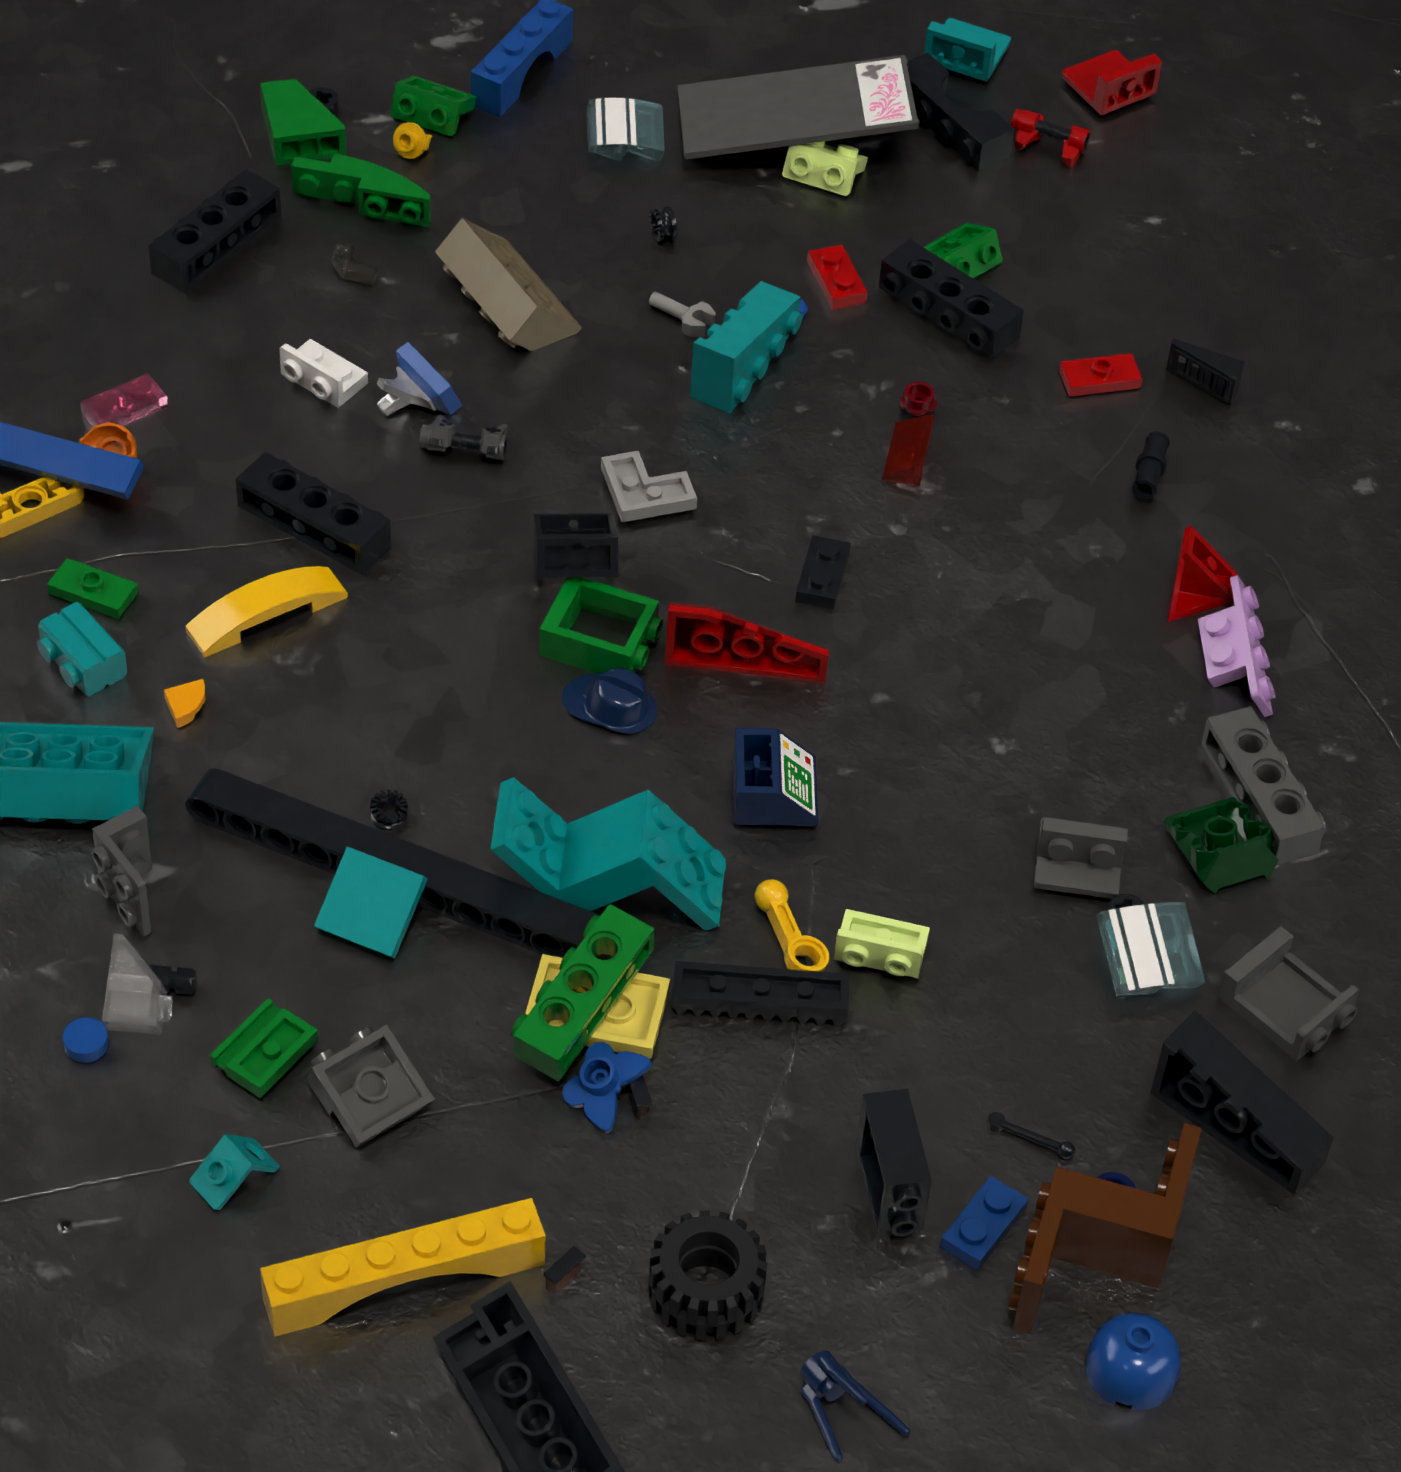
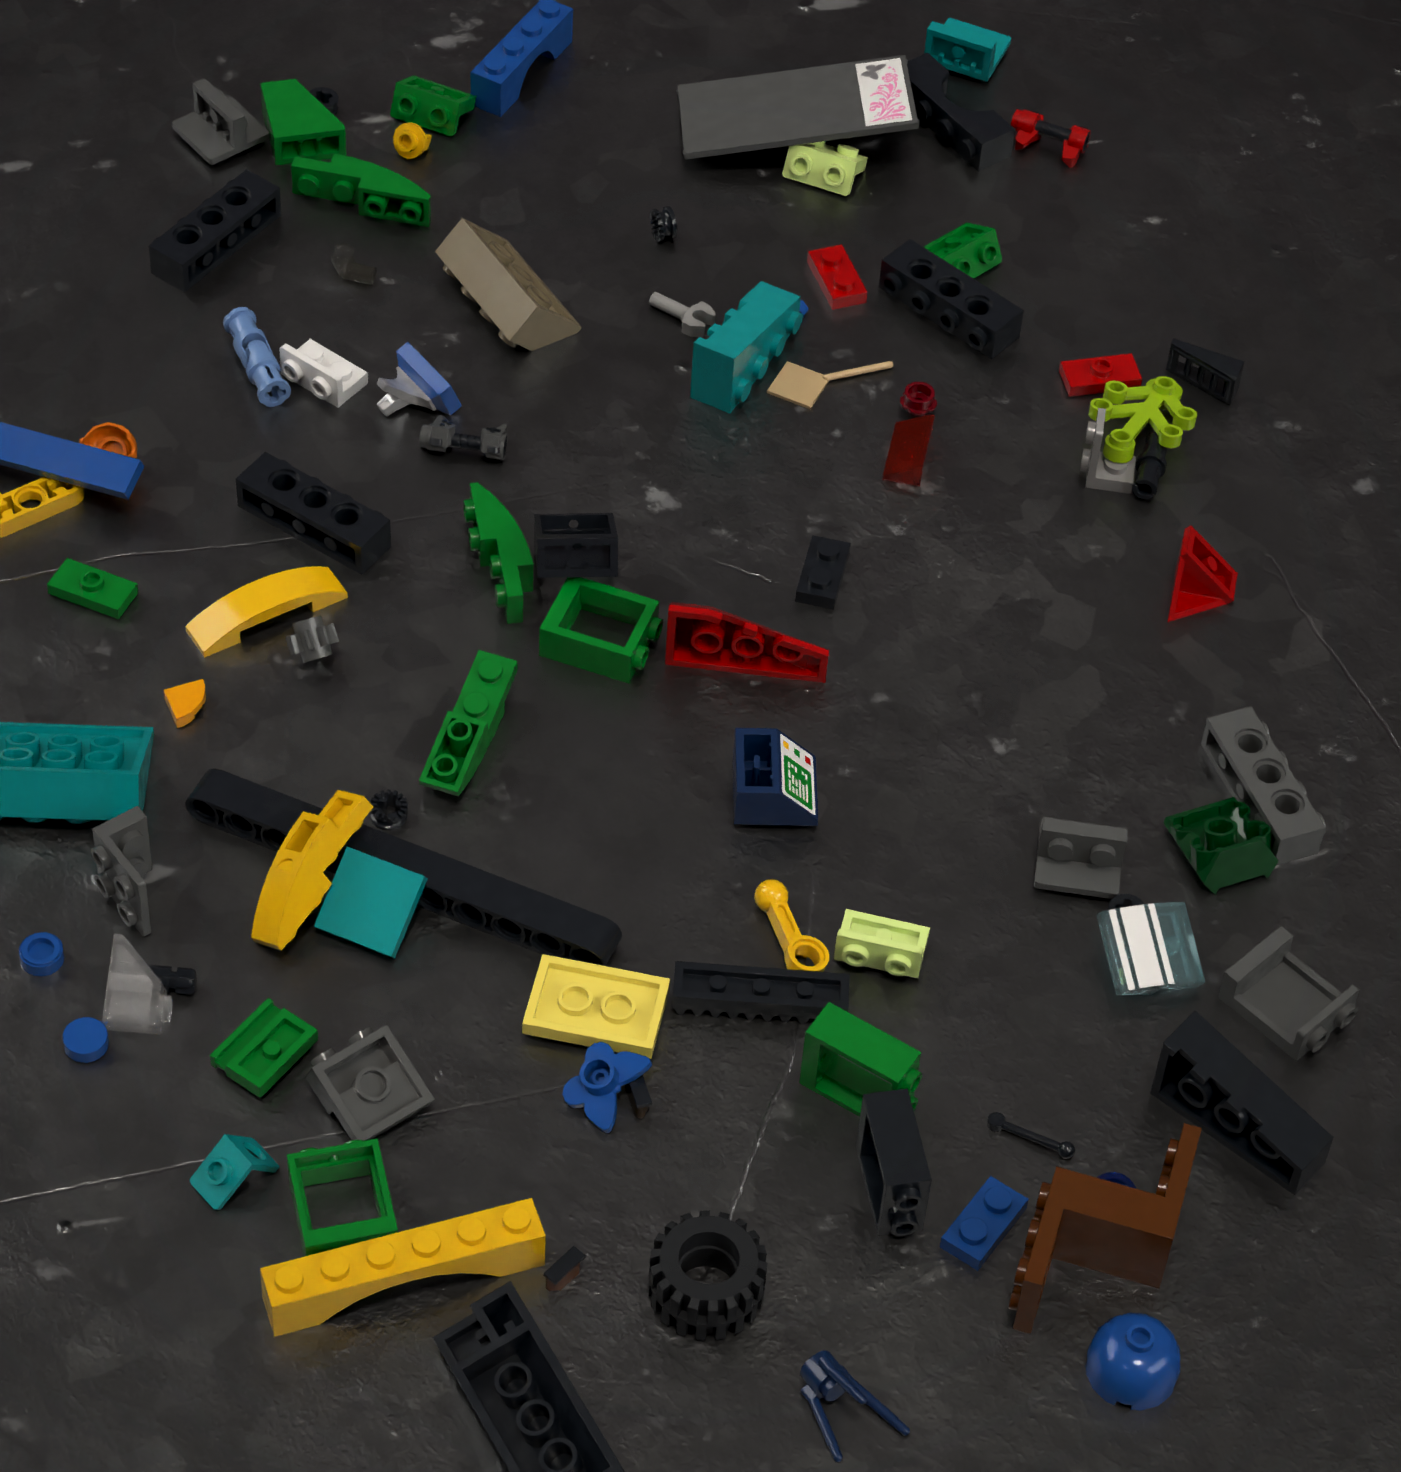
(41, 954): none -> blue tile
(81, 649): teal brick -> none
(125, 402): clear pink plate -> none
(218, 125): none -> dark grey bracket
(256, 356): none -> medium blue piece
(296, 874): none -> yellow slope
(312, 639): none -> dark grey gear
(349, 1161): none -> green window
(471, 725): none -> green slope
(500, 547): none -> green slope
(556, 1047): green brick -> none
(609, 853): teal bracket -> none
(611, 700): dark blue piece -> none
(624, 127): clear light blue slope -> none
(643, 496): light grey plate -> none
(805, 385): none -> tan piece
(863, 1044): none -> green window
(1101, 472): none -> light grey bracket
(1113, 81): red bracket -> none
(1159, 394): none -> lime plant
(1234, 646): lavender bracket -> none

